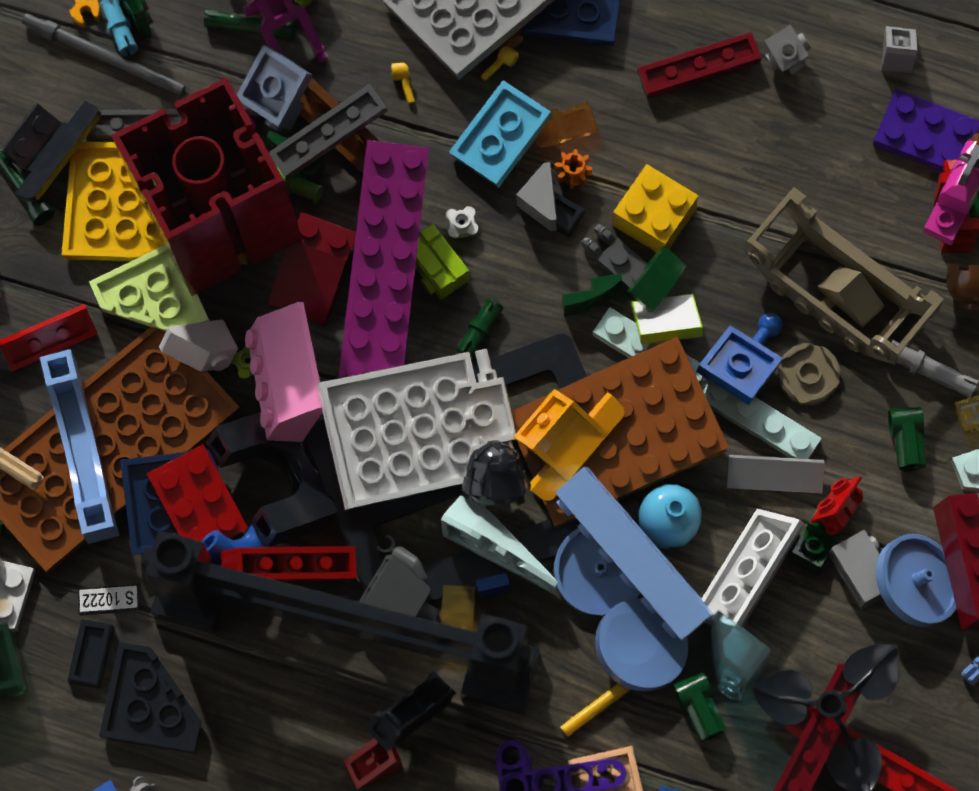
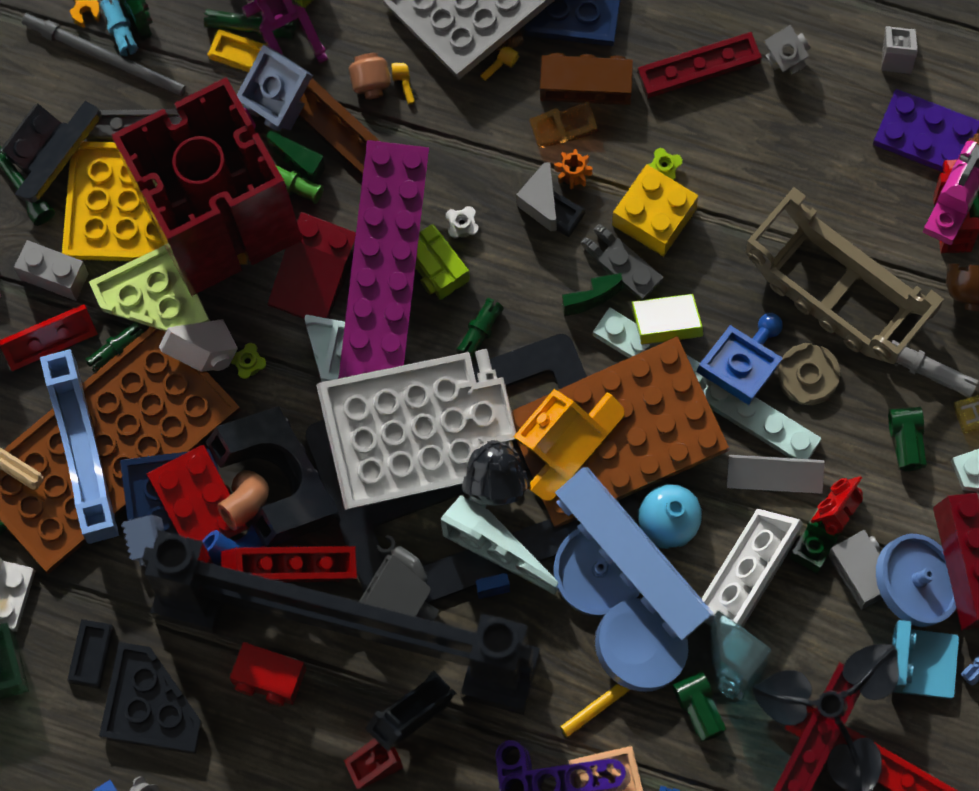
(51, 270): none -> light grey brick
(108, 598): white sticker -> none
(113, 347): none -> dark green pin
(141, 534): none -> sand blue brick
(234, 50): none -> yellow tile
(248, 496): none -> nougat cylinder
(267, 674): none -> red brick
(284, 373): bright pink slope -> none
(326, 341): none -> light aqua wing
(328, 131): dark grey plate -> none
(369, 75): none -> nougat head
(458, 606): clear yellow slope -> none
(500, 134): medium azure plate -> none
(586, 79): none -> reddish brown brick
(657, 279): dark green slope -> none
(672, 161): none -> lime plate
(852, 294): dark tan slope -> none
(925, 661): none -> medium azure bracket

